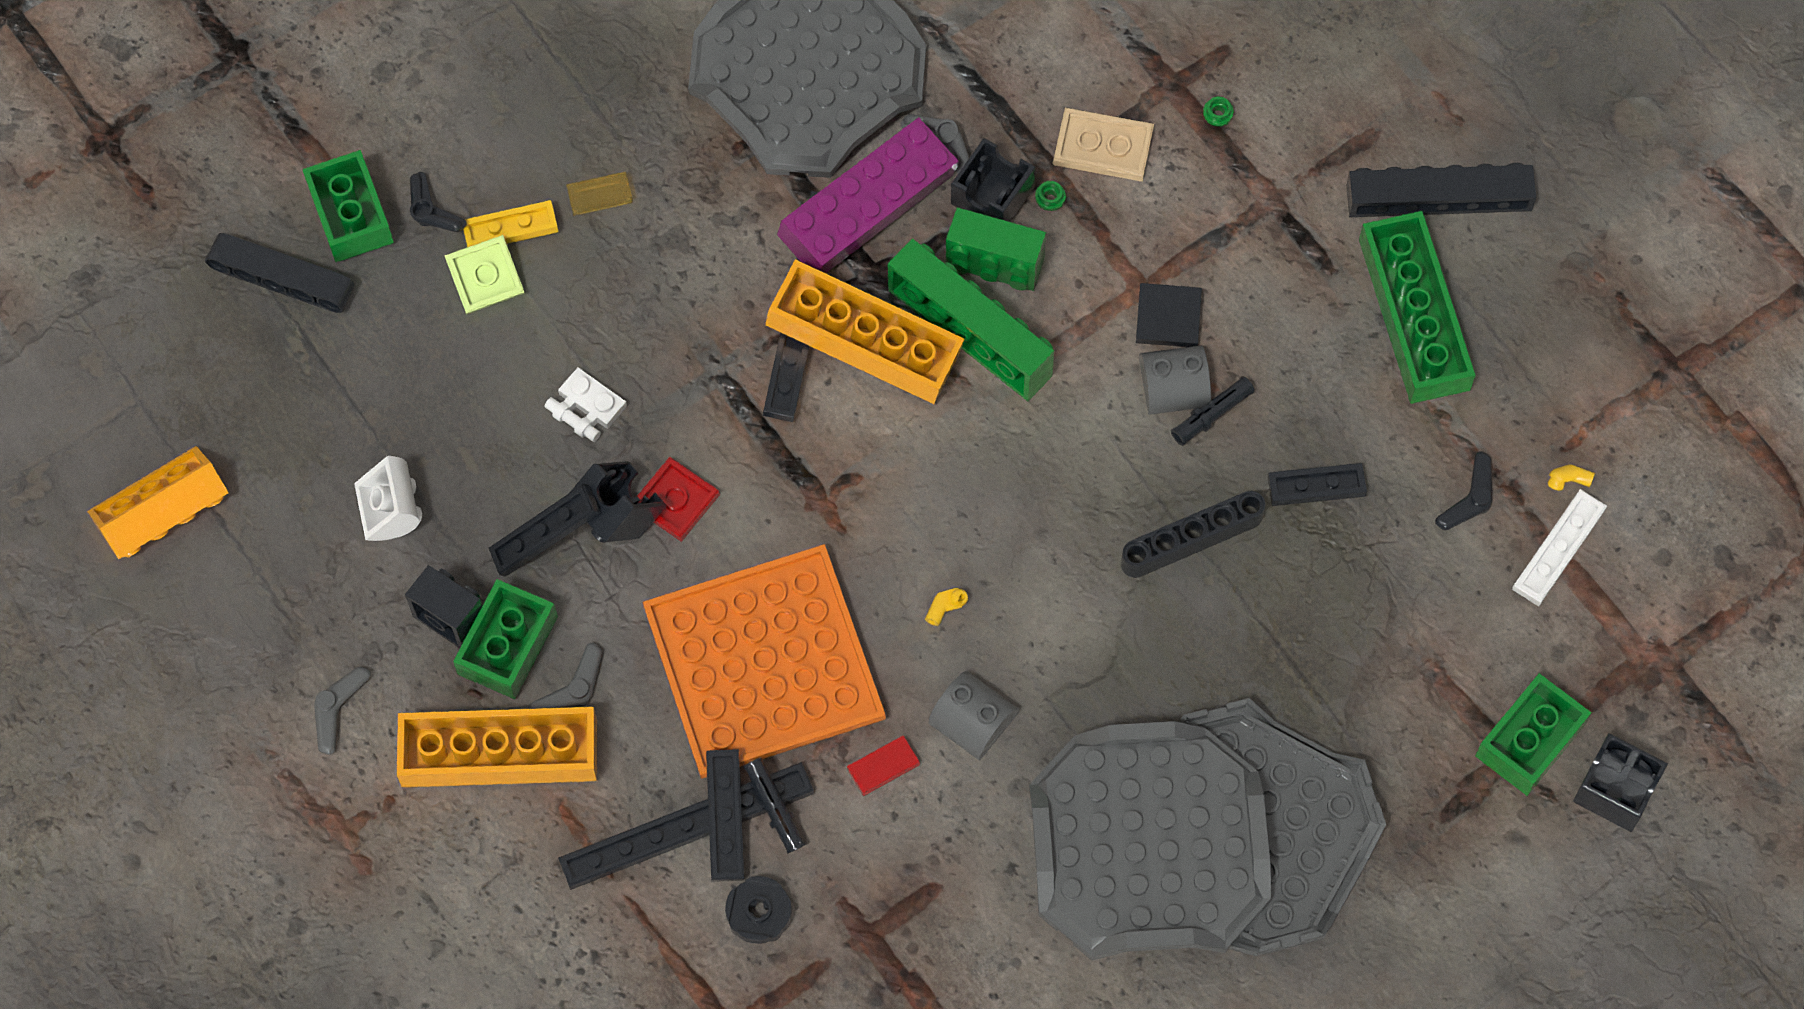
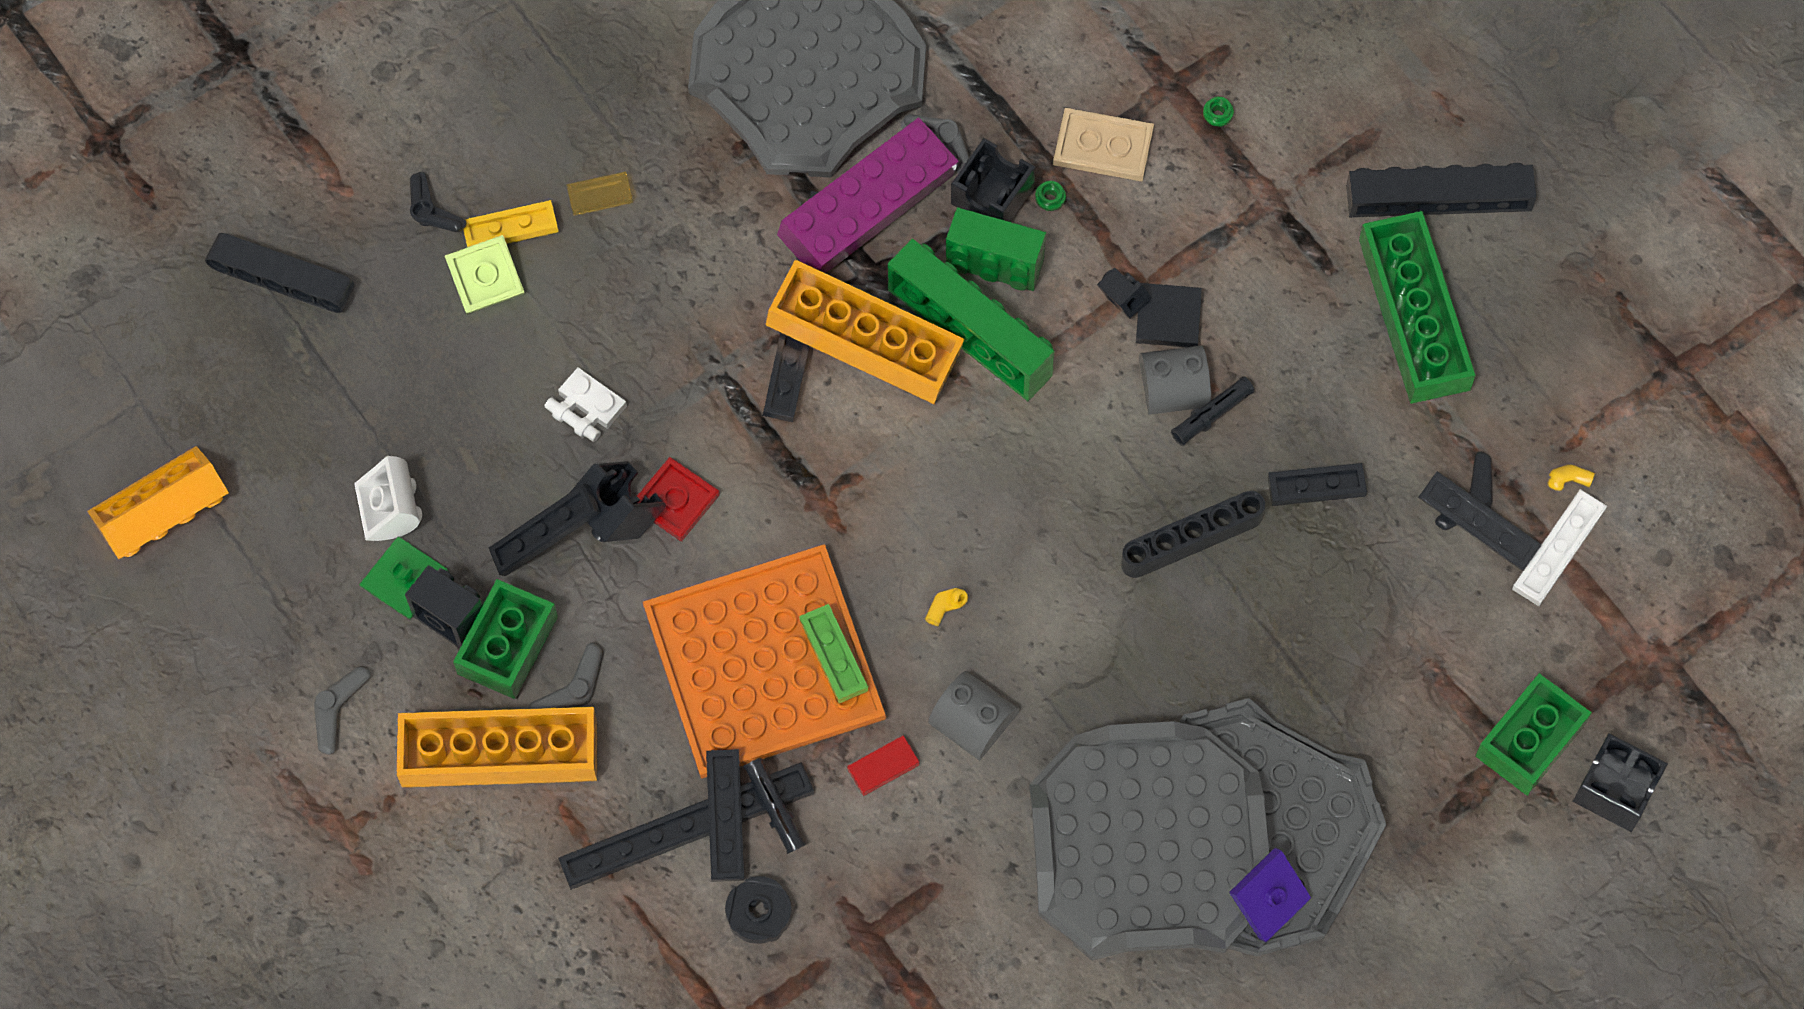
(348, 206): green brick -> none
(396, 574): none -> green piece
(833, 653): none -> bright green plate
(1124, 292): none -> black brick
(1270, 895): none -> dark purple plate
(1479, 521): none -> black tile

